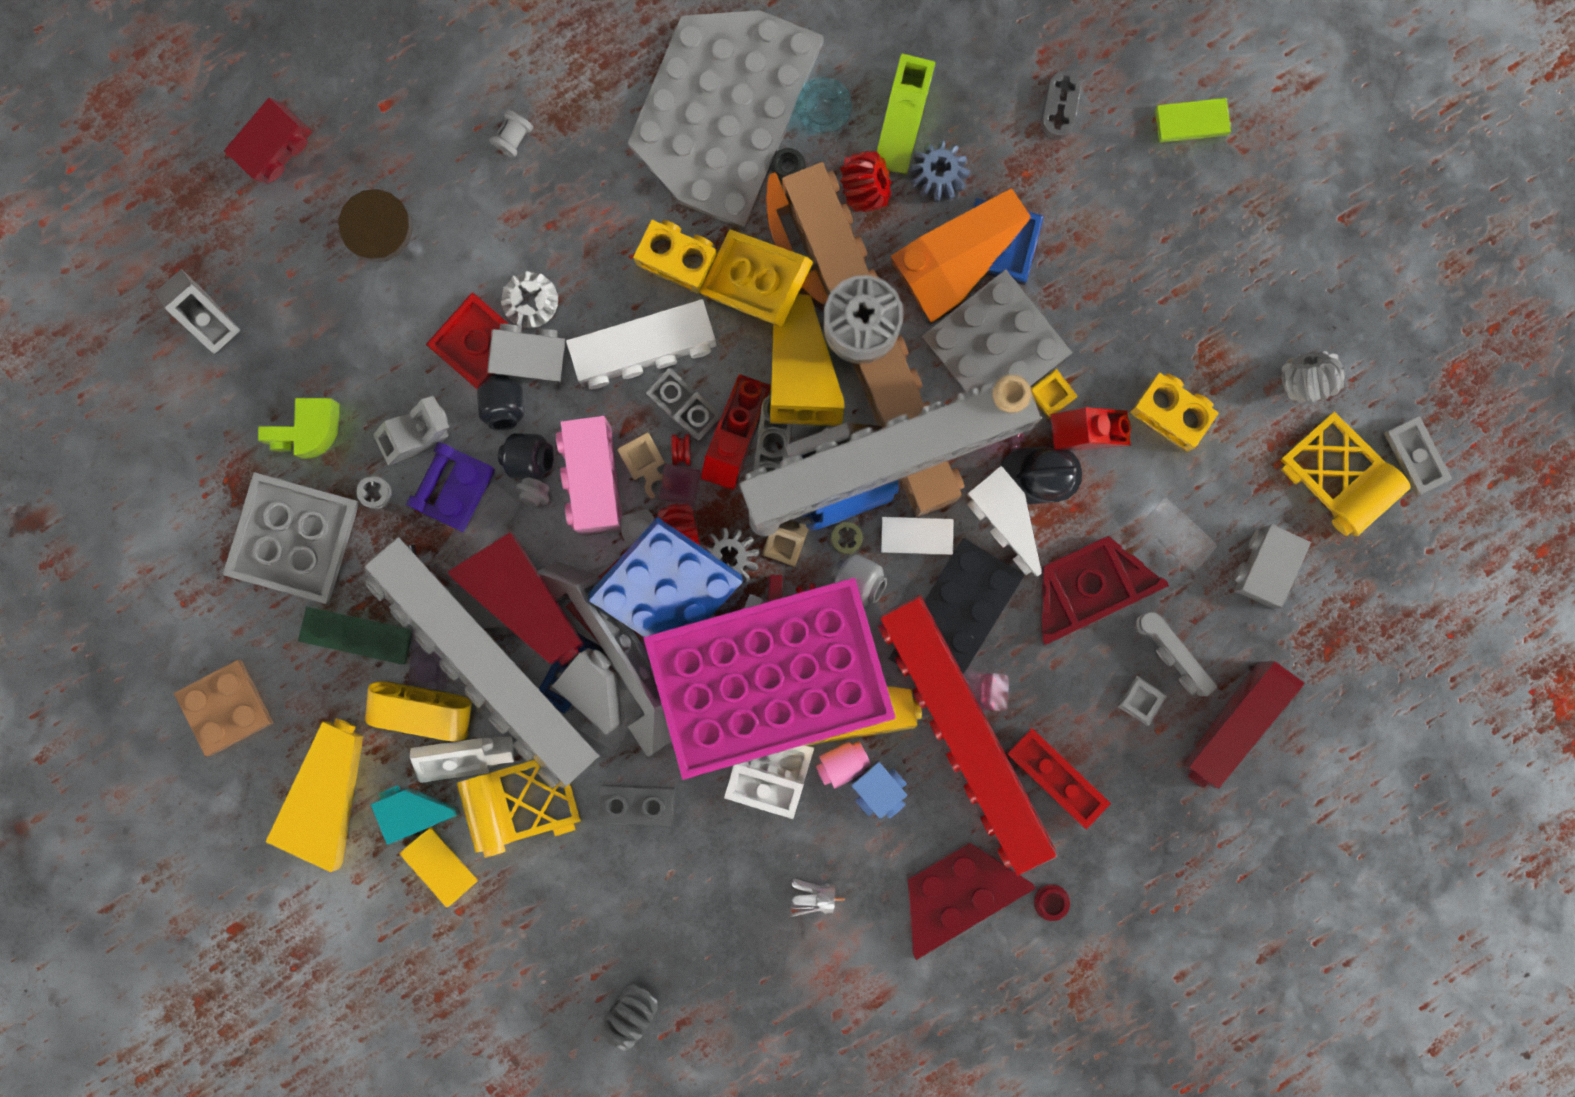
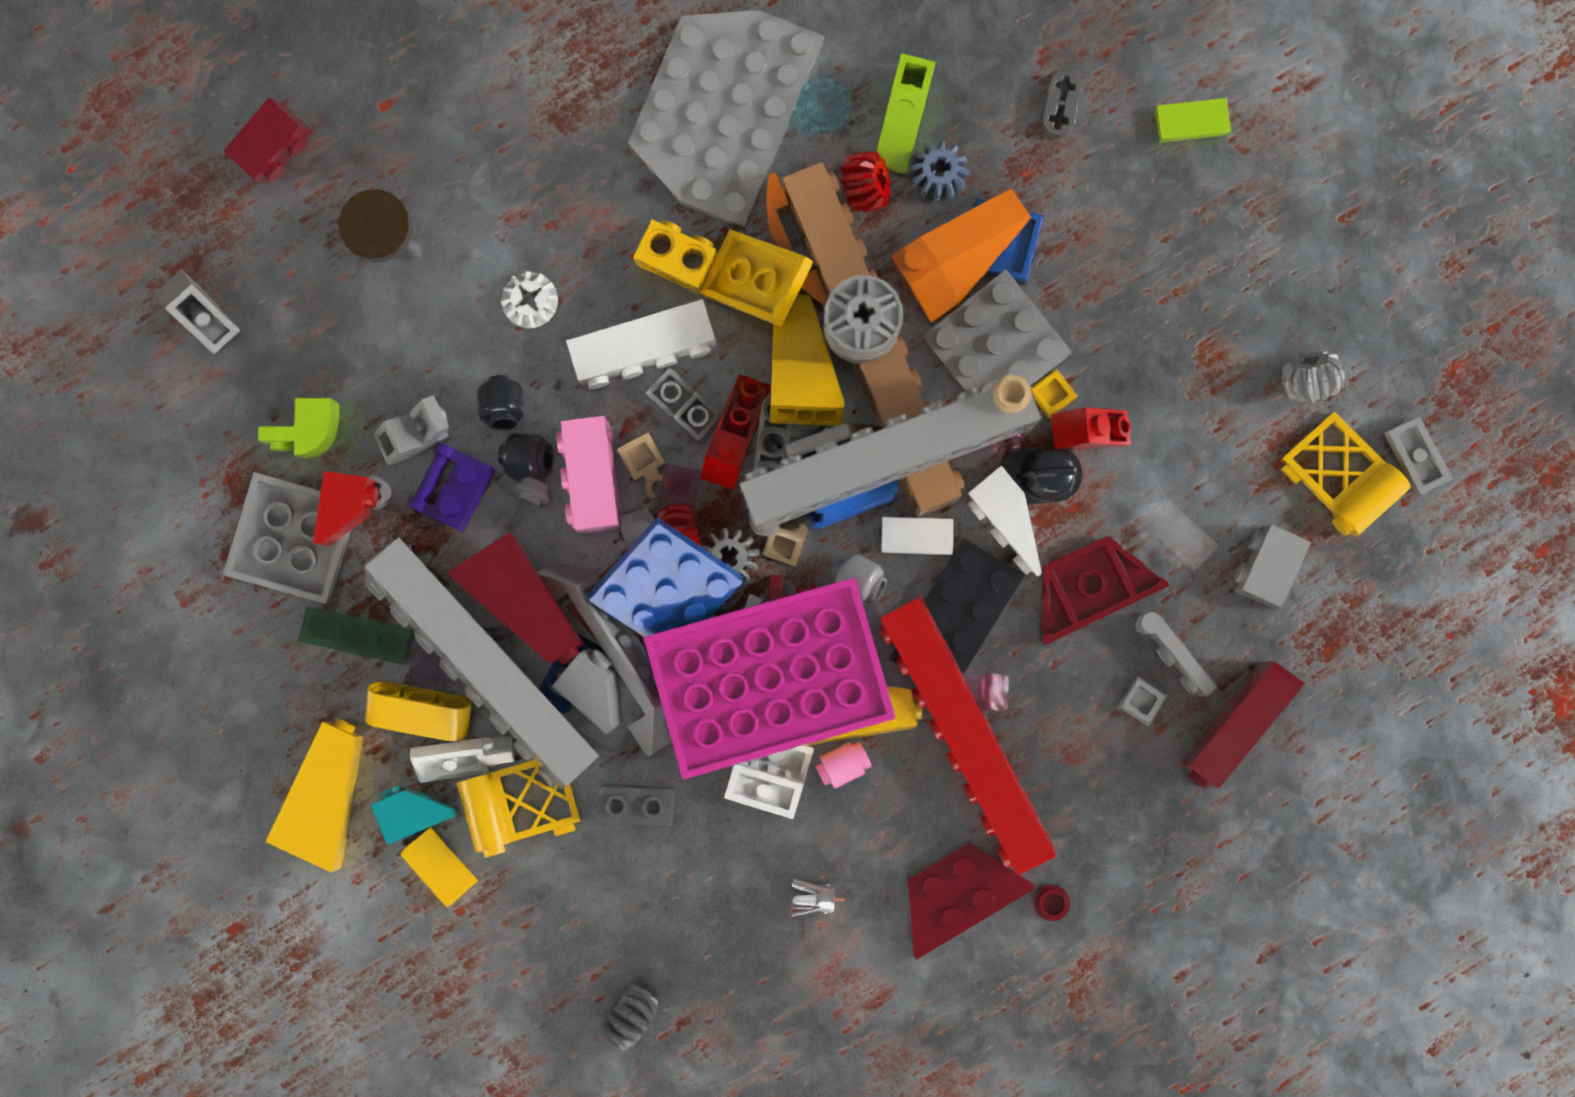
(223, 708): medium nougat plate -> none
(342, 505): none -> red slope
(466, 339): red tile -> none
(510, 133): light grey bush -> none
(526, 354): light grey brick -> none
(681, 449): red bush -> none
(787, 155): pearl dark grey plate -> none
(835, 537): olive bush -> none
(880, 791): medium blue brick -> none
(1058, 778): red plate -> none
(1170, 420): yellow brick -> none

